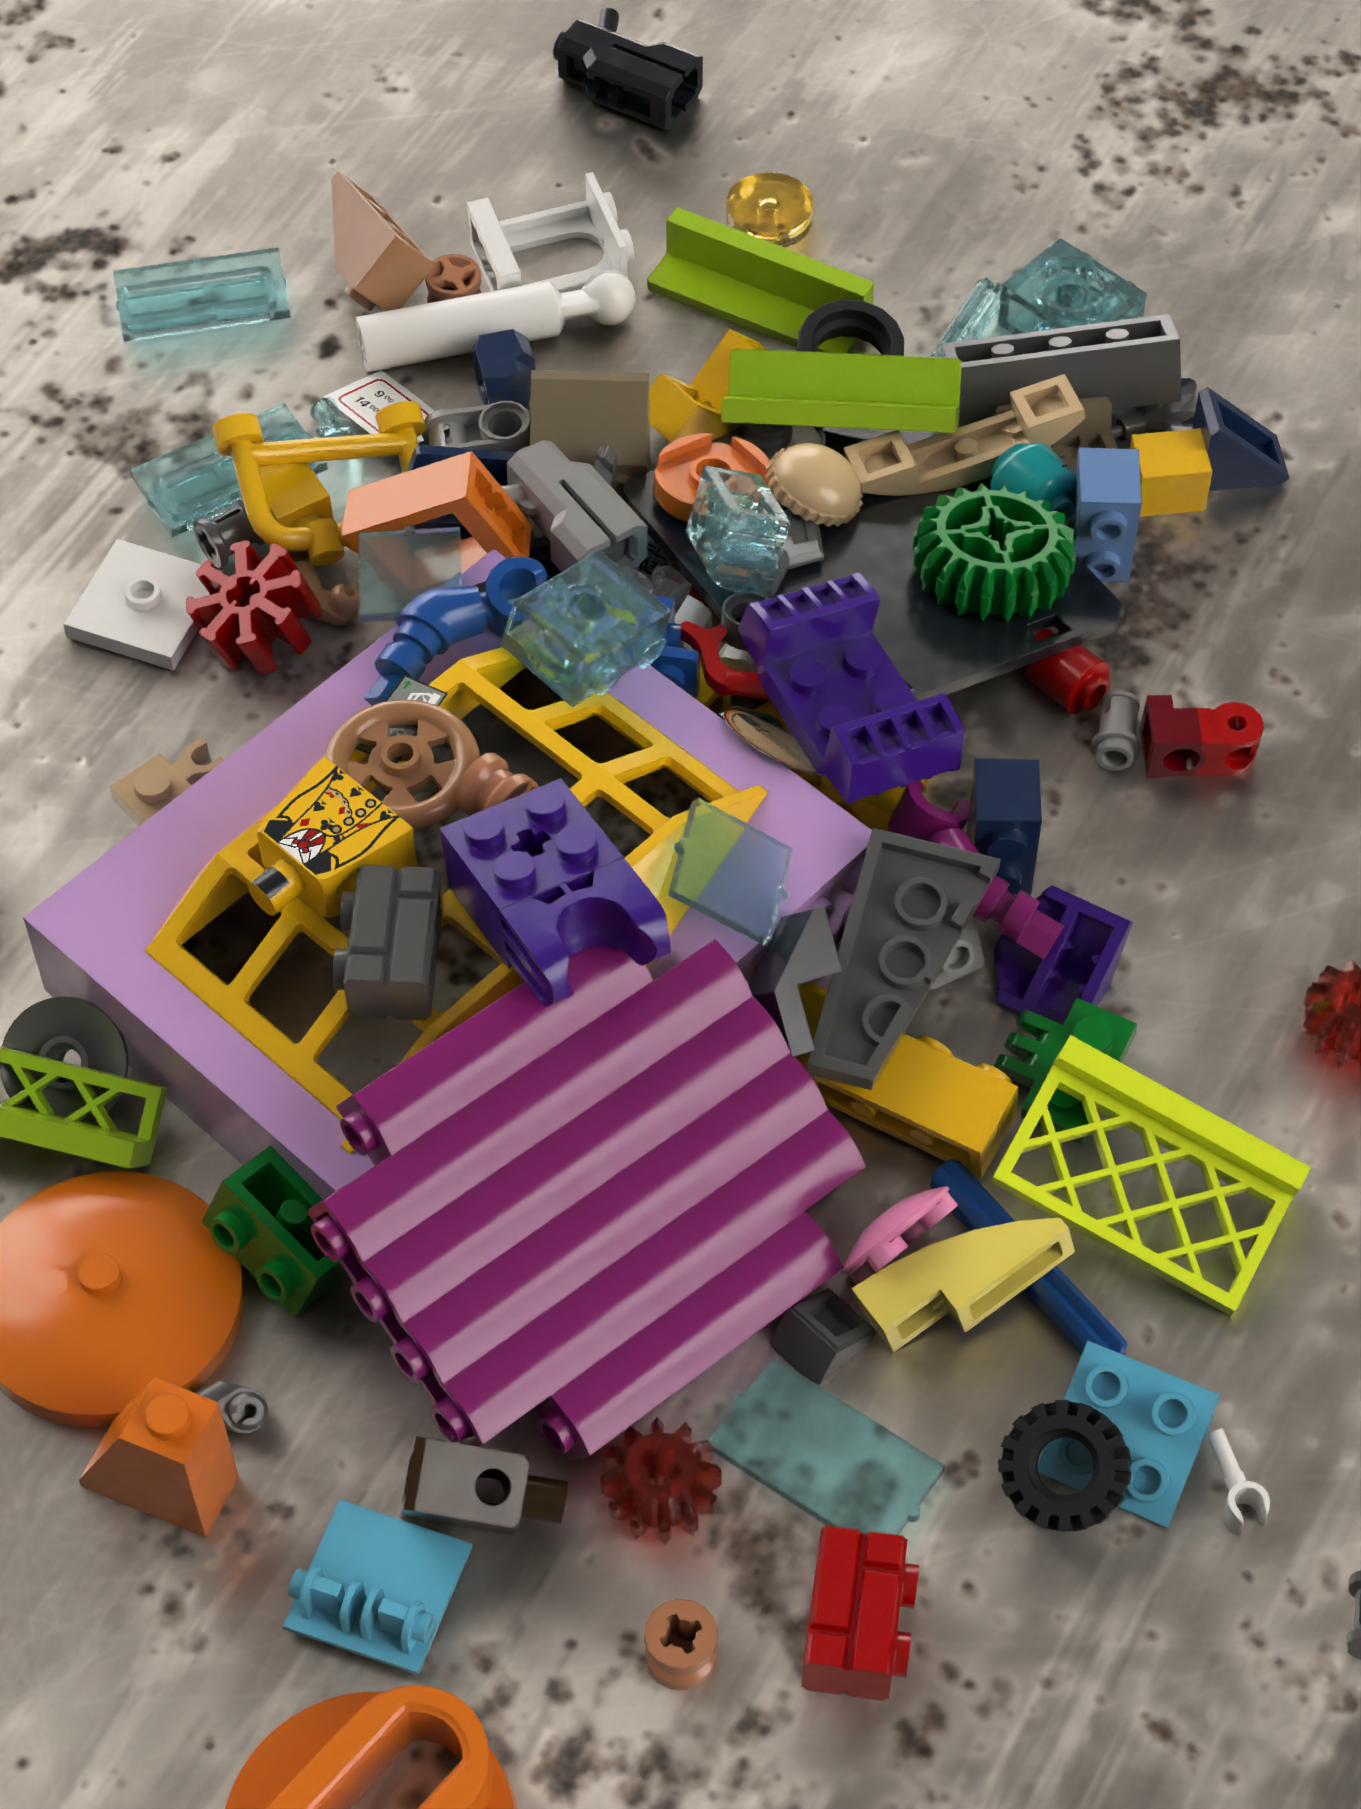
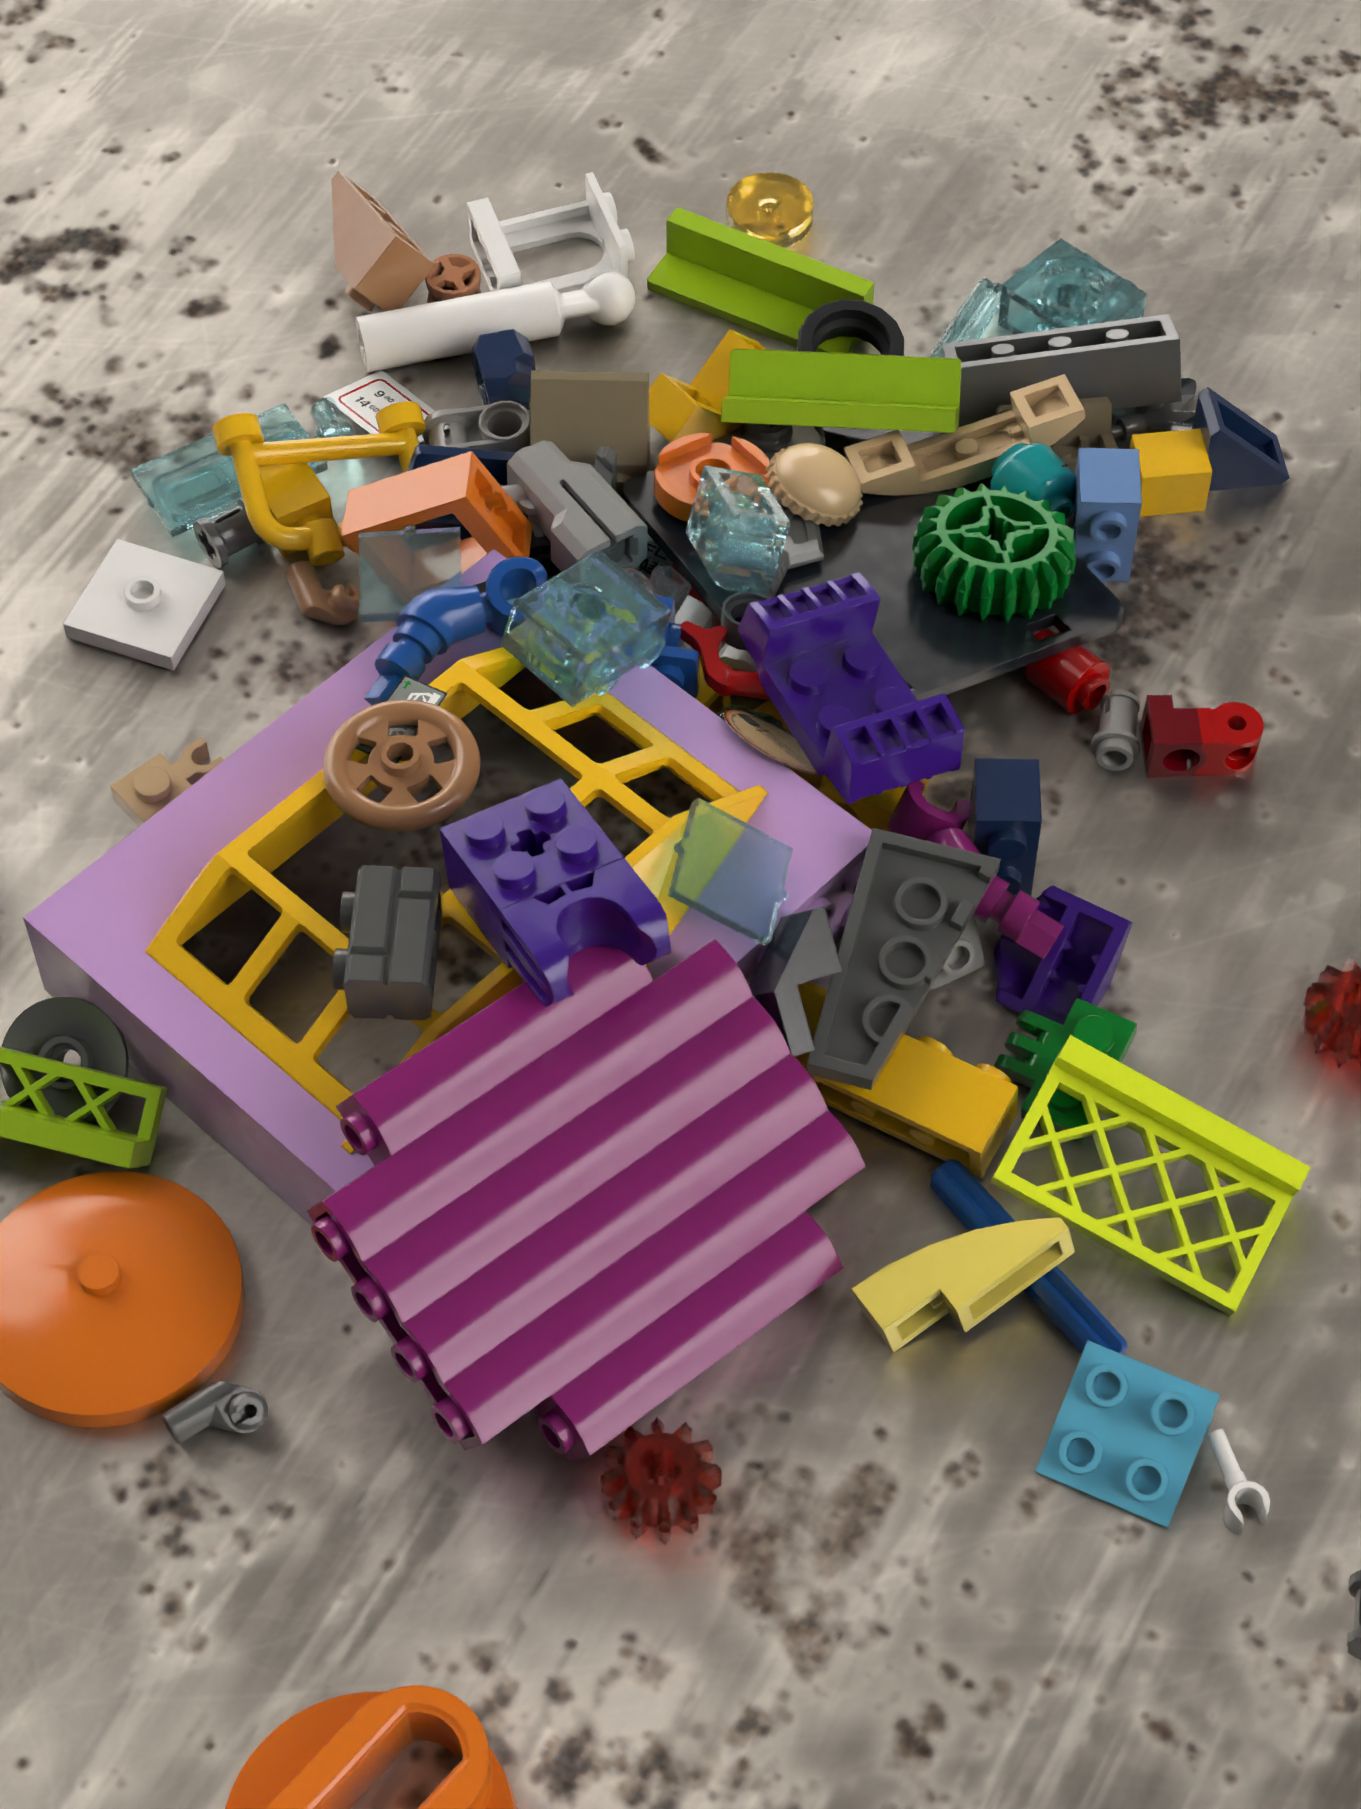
(166, 1457): orange slope -> none
(201, 294): clear light blue piece -> none
(253, 607): red gear -> none
(266, 1226): green brick -> none
(322, 839): yellow torso -> none
(377, 1586): medium azure hinge -> none
(443, 1487): torso -> none
(489, 784): nougat wheel -> none
(626, 74): black piece -> none
(682, 1662): nougat wheel -> none
(820, 1335): dark grey slope -> none
(825, 1454): clear light blue piece -> none
(856, 1613): red brick -> none
(896, 1230): bright pink dish -> none
(1021, 1475): black tyre -> none

